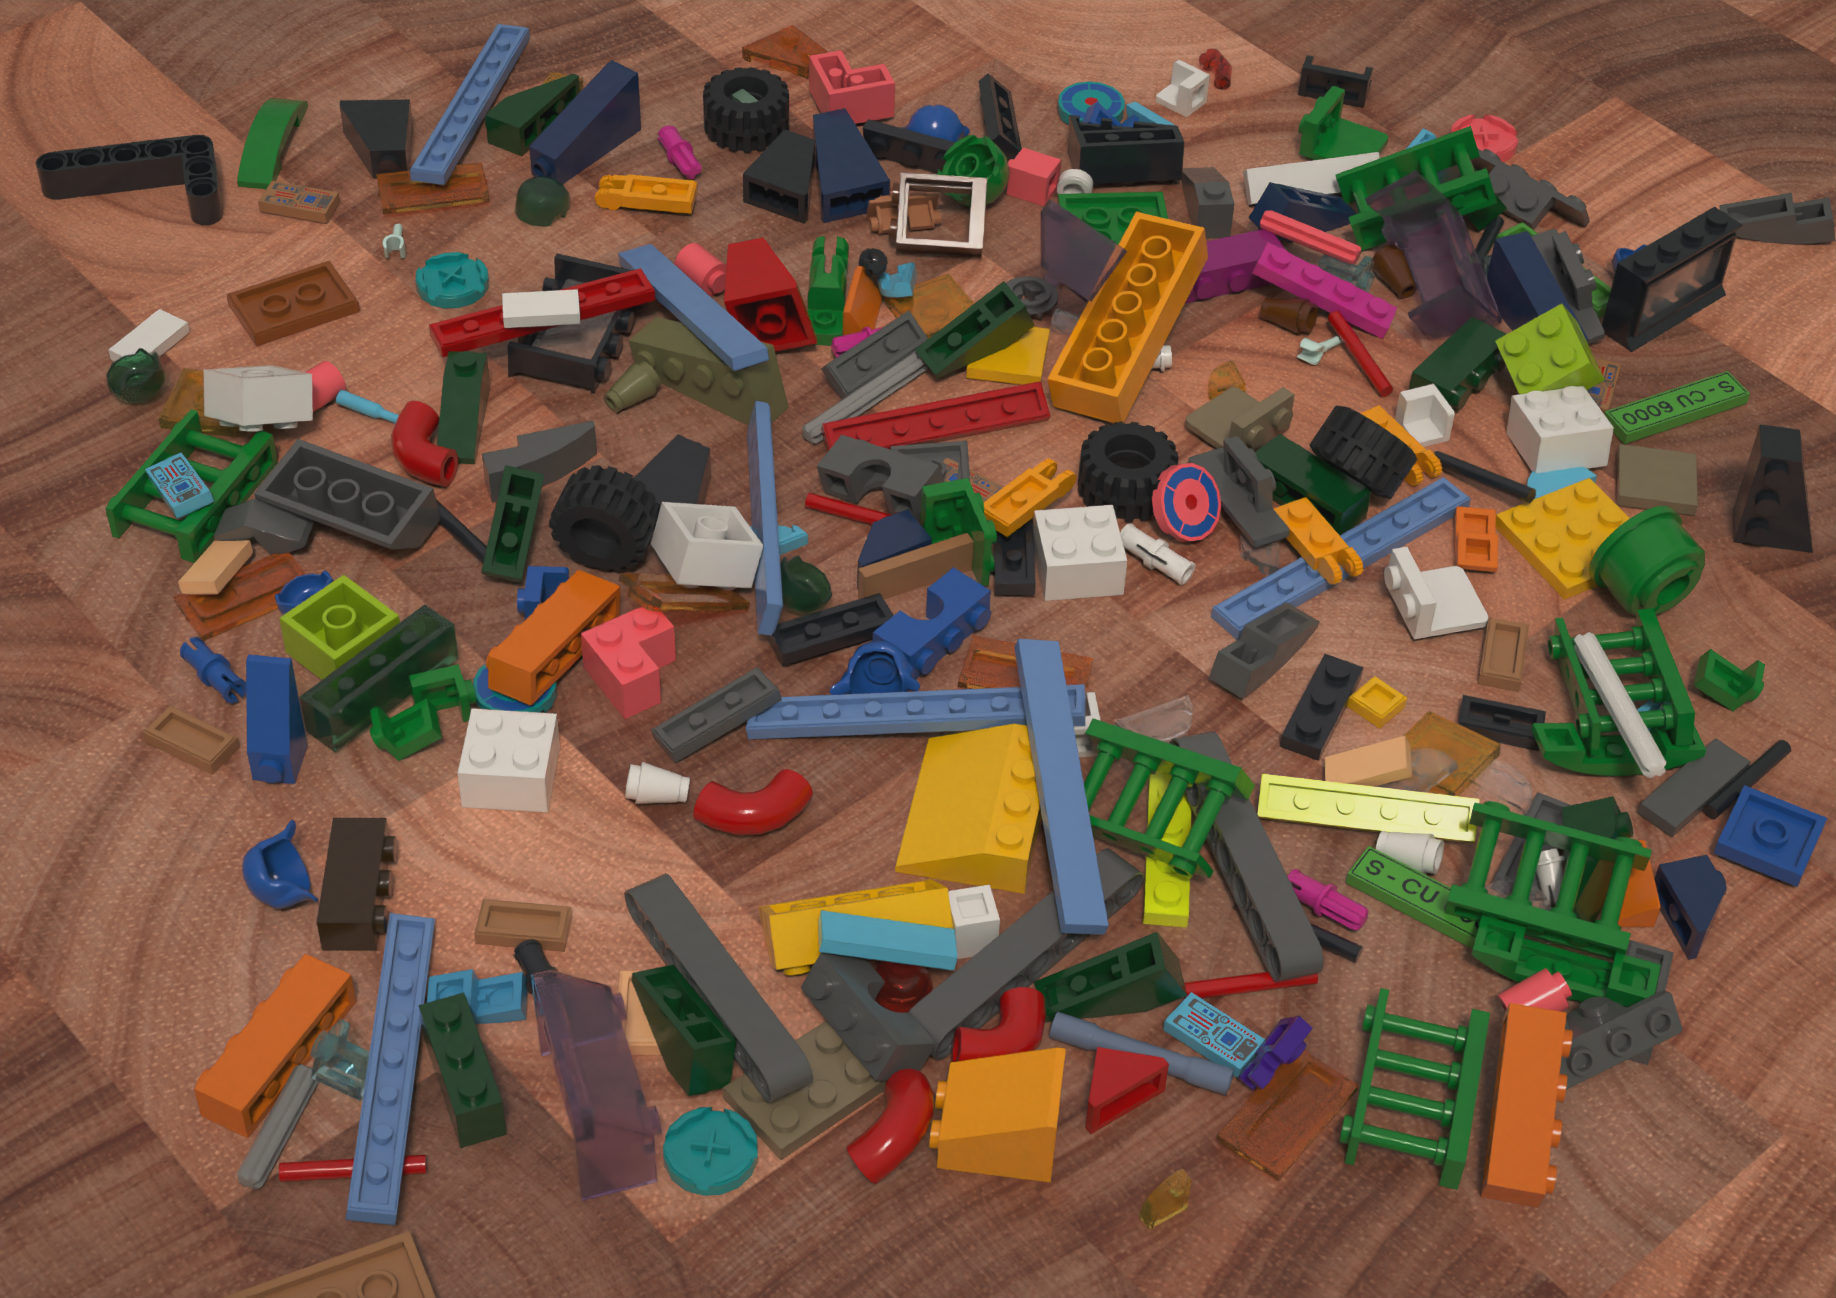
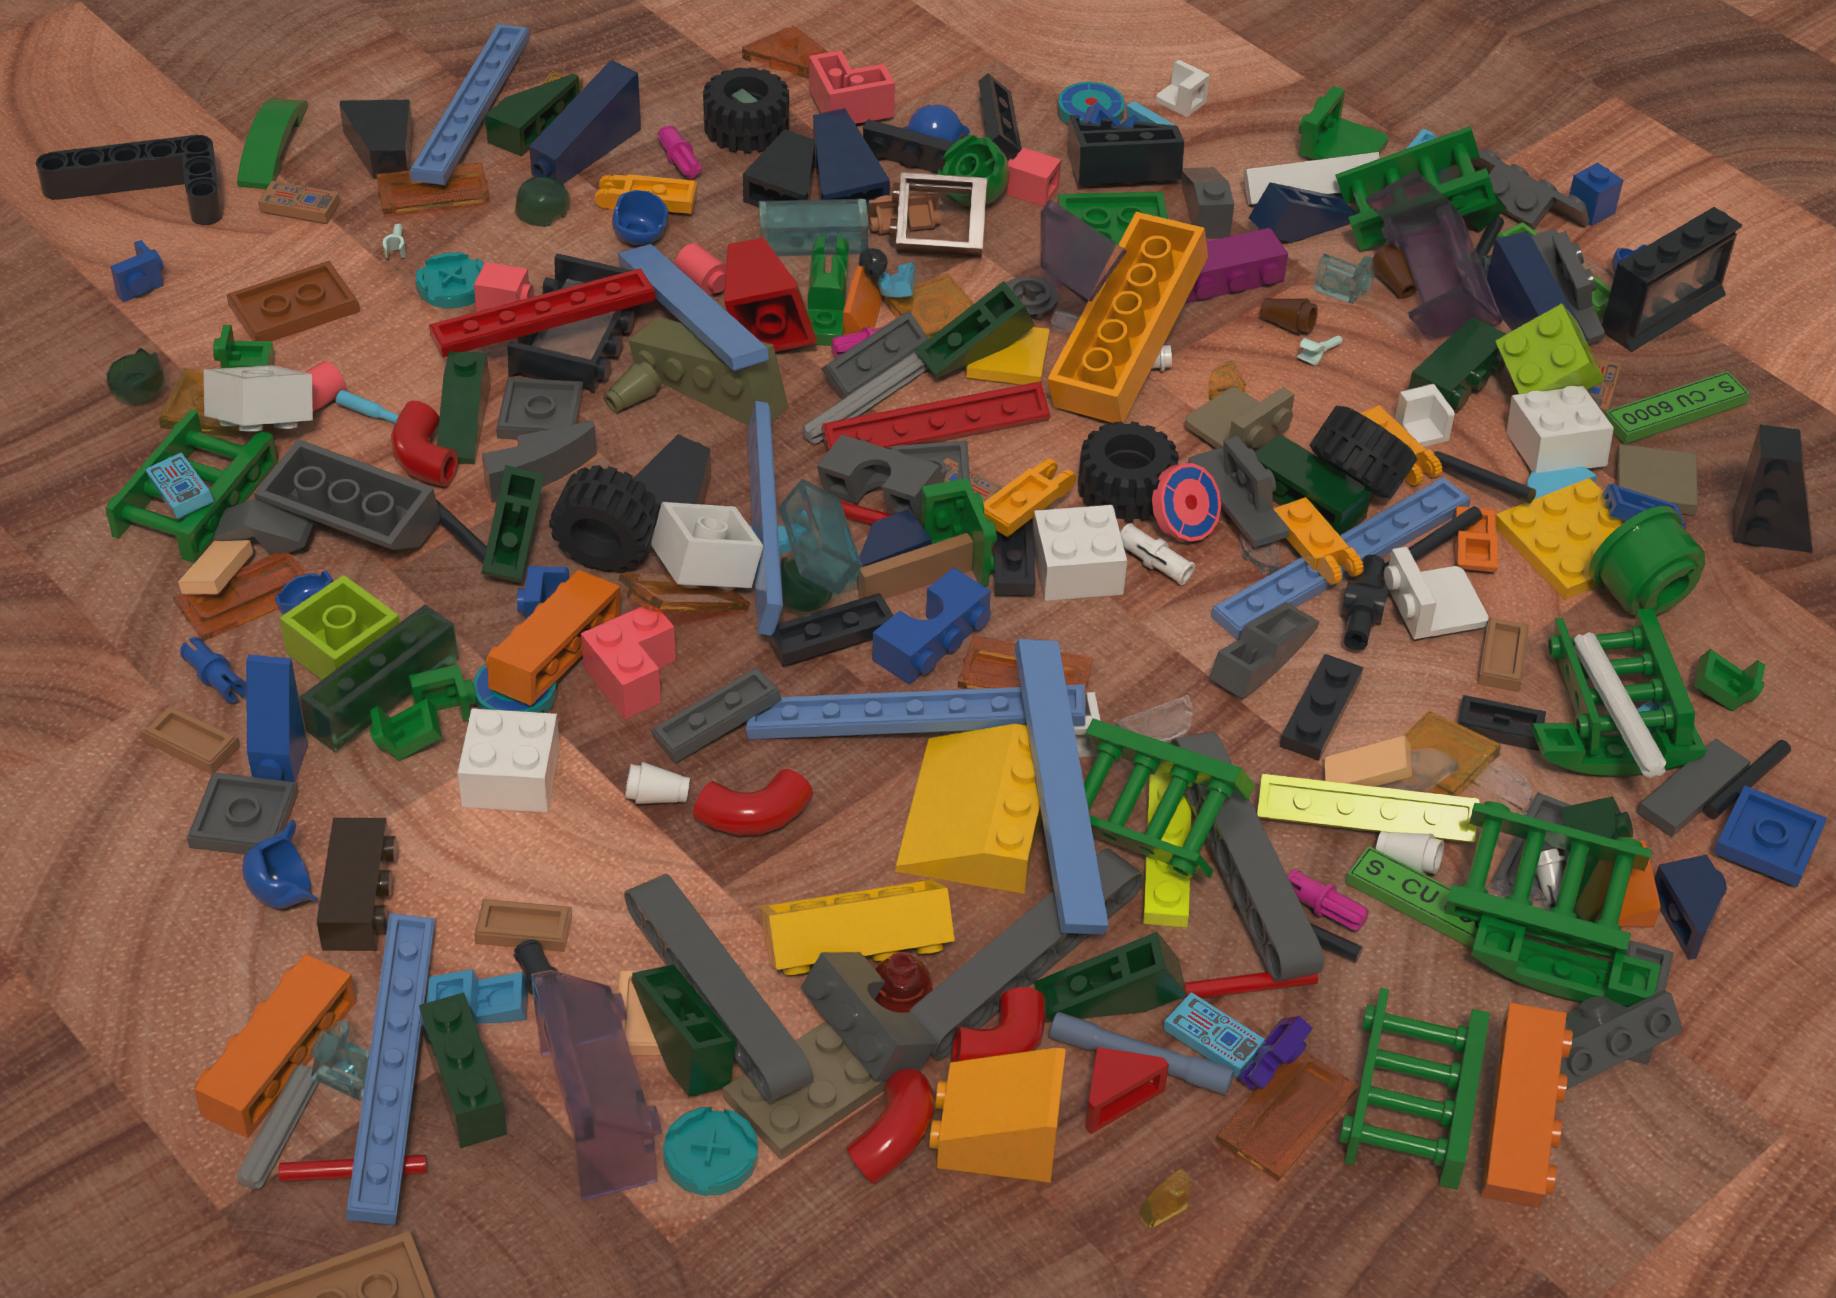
(138, 274): none -> blue bracket
(154, 335): white tile -> none
(241, 353): none -> green bracket
(241, 812): none -> dark grey tile
(501, 285): none -> coral brick
(538, 406): none -> dark grey tile
(541, 308): white tile -> none
(639, 217): none -> blue hair
(795, 225): none -> clear light blue brick
(820, 537): none -> clear light blue brick
(877, 669): blue hair -> none
(887, 940): medium azure tile -> none
(973, 919): white panel -> none
(1074, 181): white tile -> none
(1223, 69): clear red arm -> none
(1310, 237): coral axle -> none
(1318, 80): black hinge -> none
(1324, 290): dark pink plate -> none
(1360, 354): red bar -> none
(1364, 603): none -> black pin
(1377, 702): yellow tile -> none
(1444, 533): none -> black bar
(1491, 134): coral tile -> none
(1539, 991): coral brick -> none
(1598, 190): none -> blue brick
(1628, 503): none -> blue tile
(1782, 221): dark grey slope -> none

